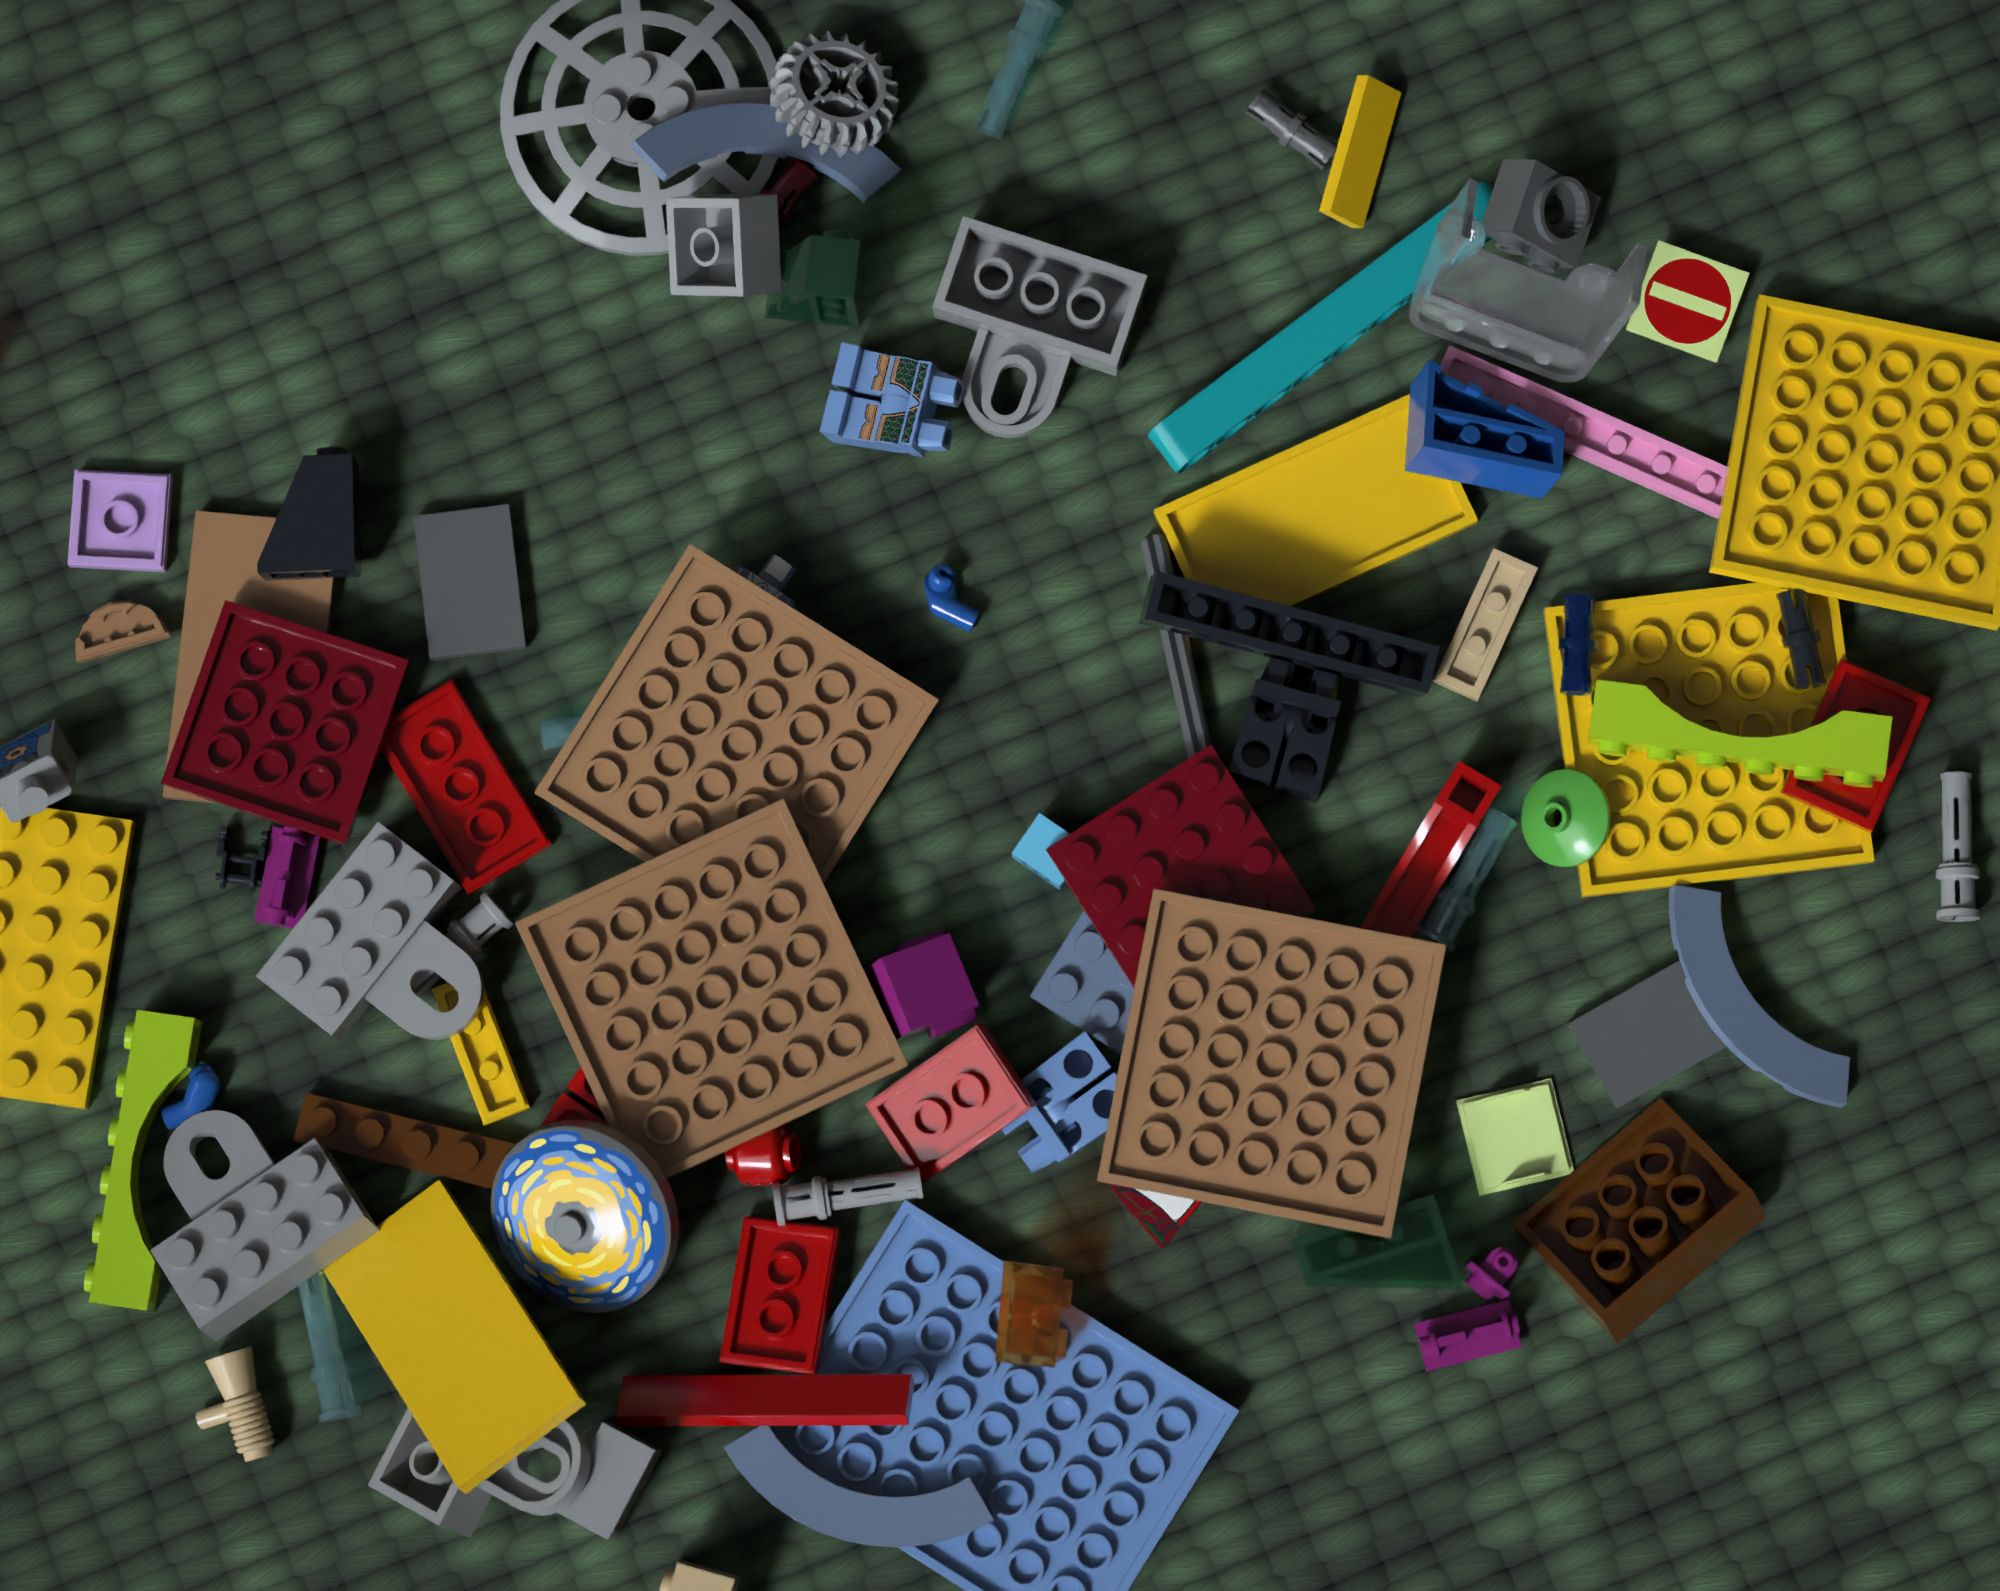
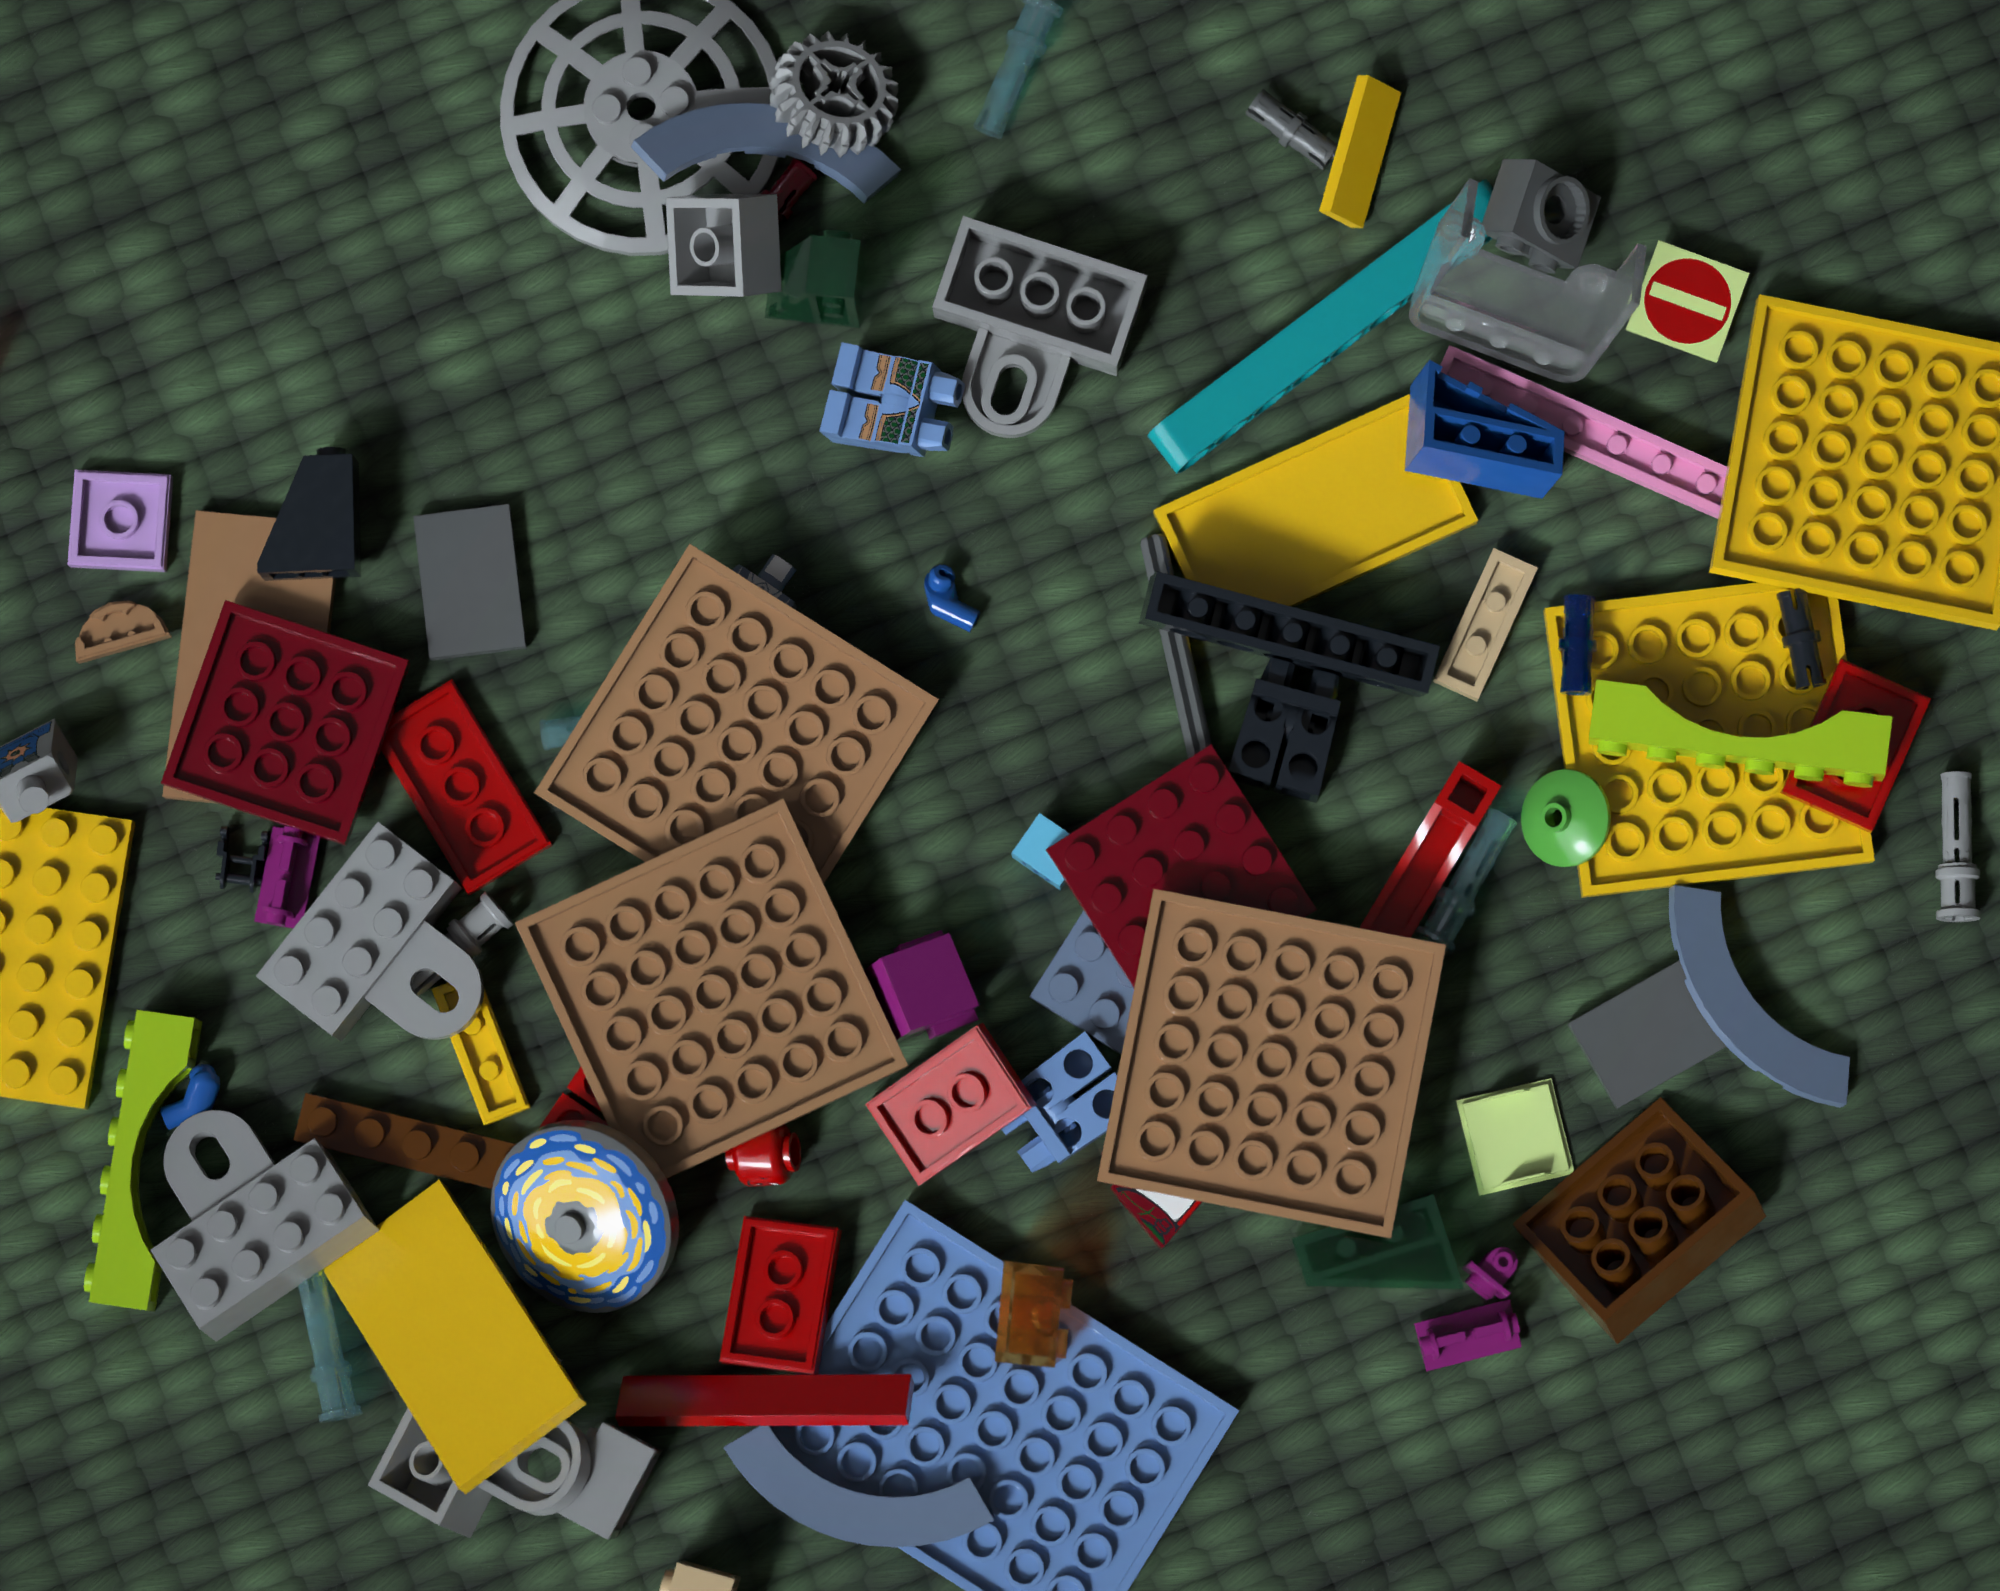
(242, 1406): tan piece -> none
(822, 1197): light grey pin -> none

